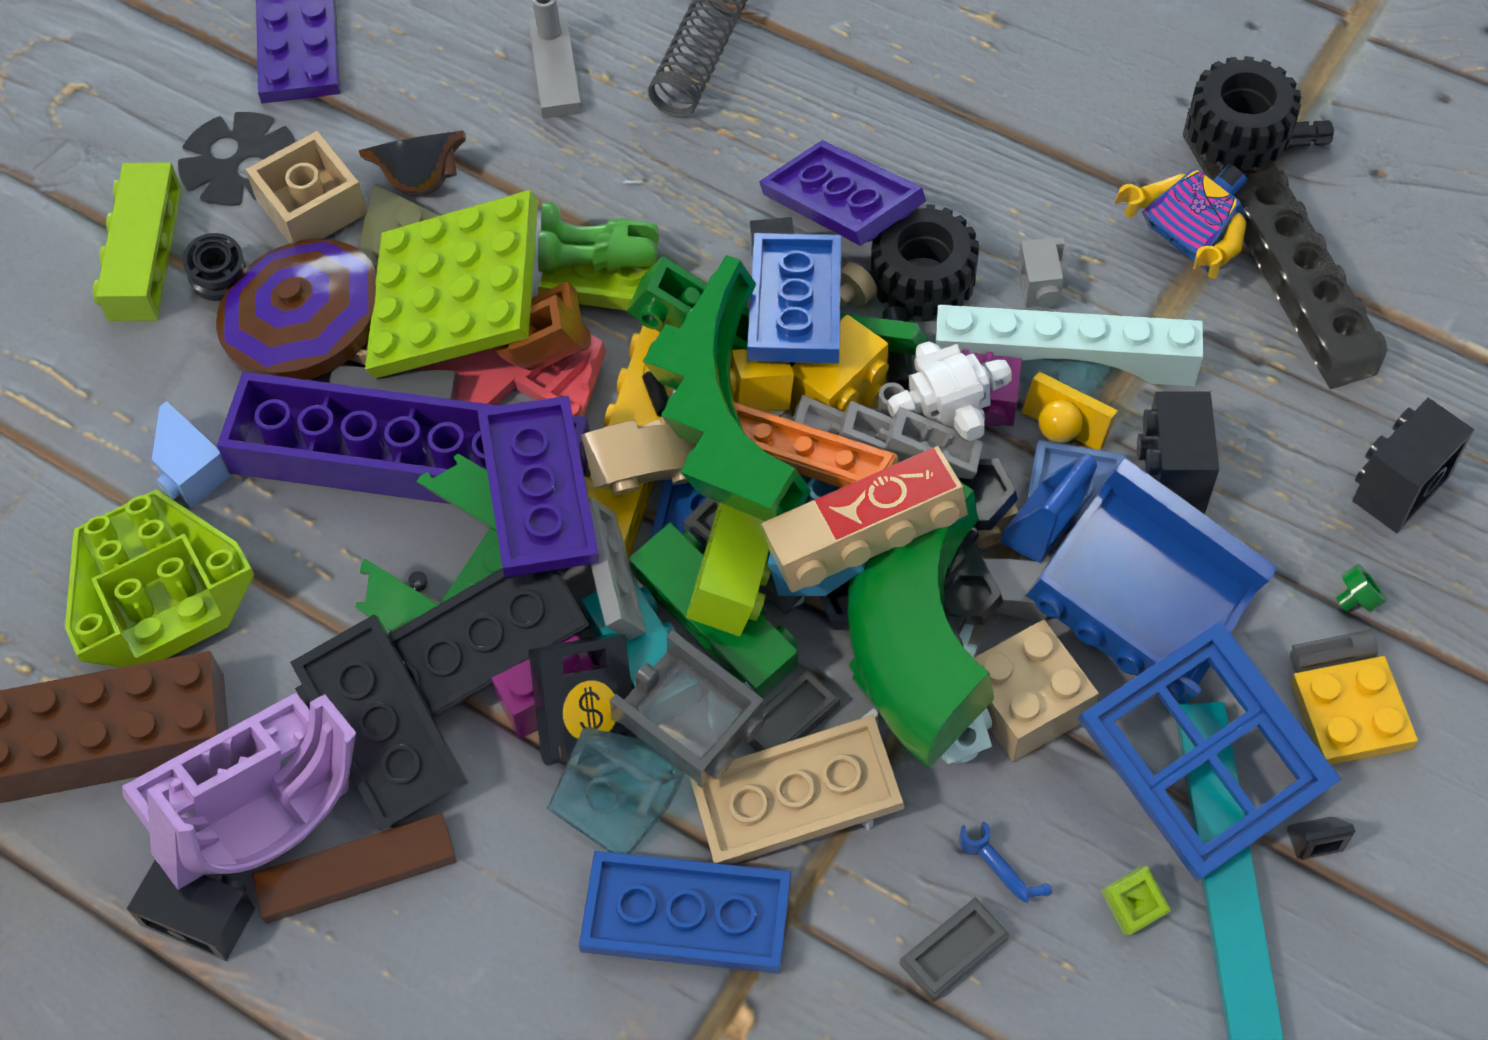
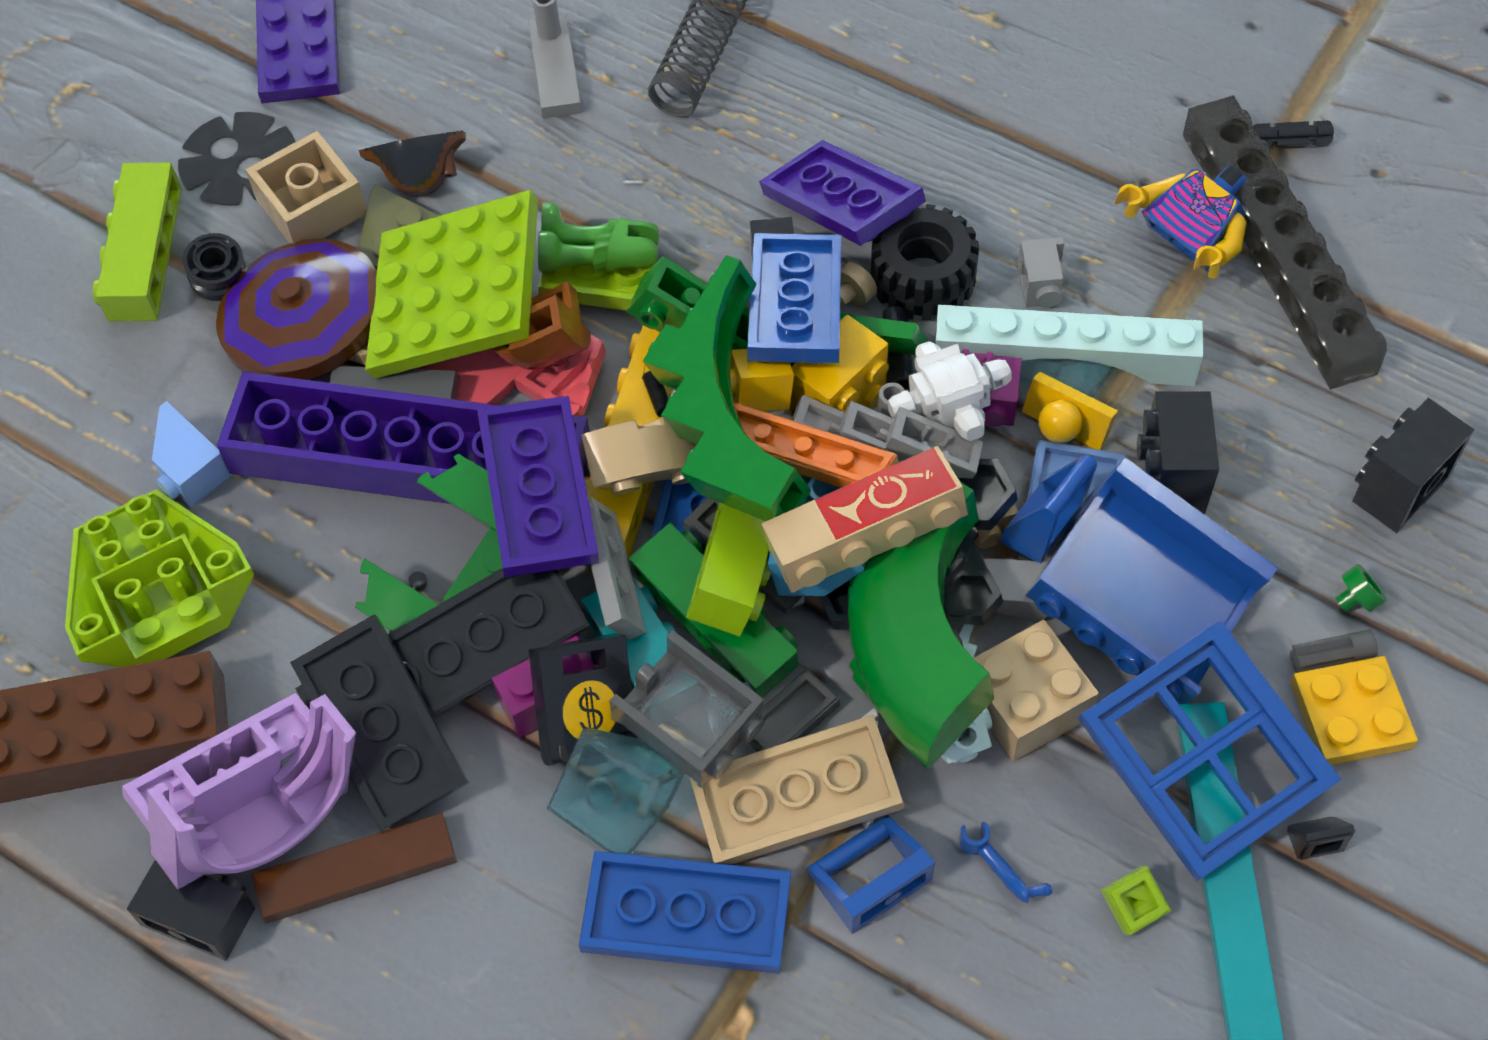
(883, 891): none -> blue tile
(954, 949): dark grey tile -> none
(1250, 89): black tyre -> none

